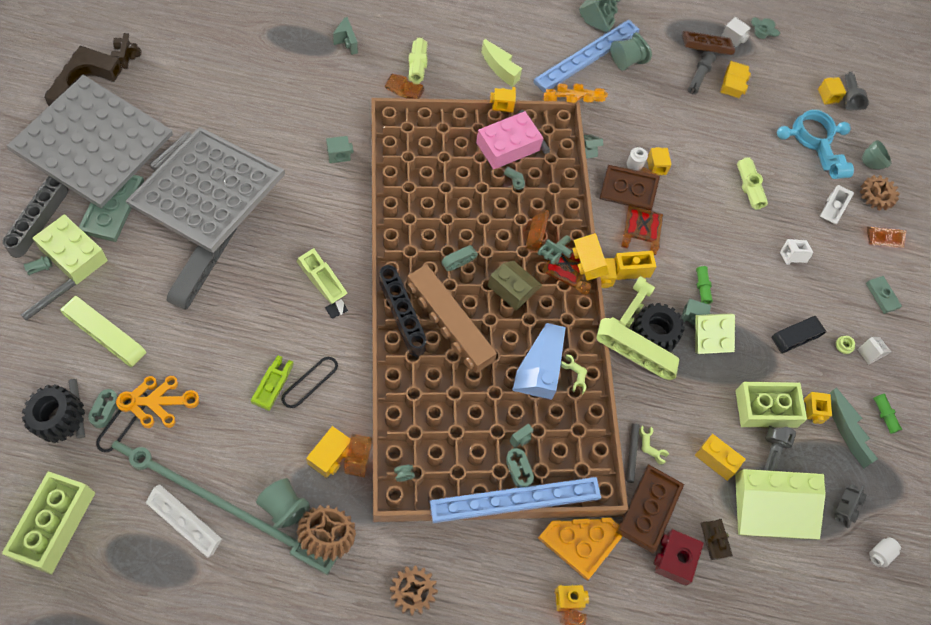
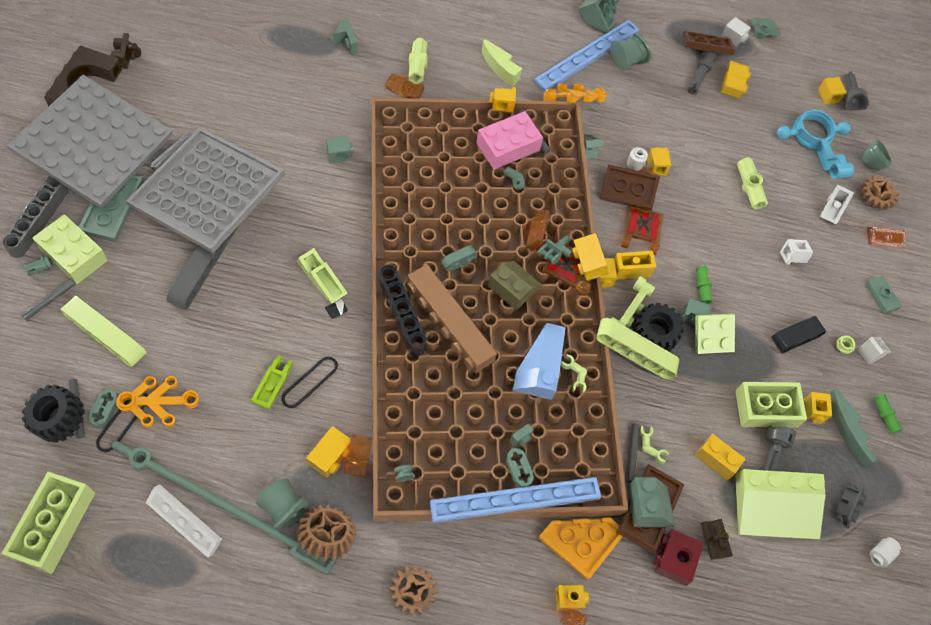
(650, 503): none -> sand green slope

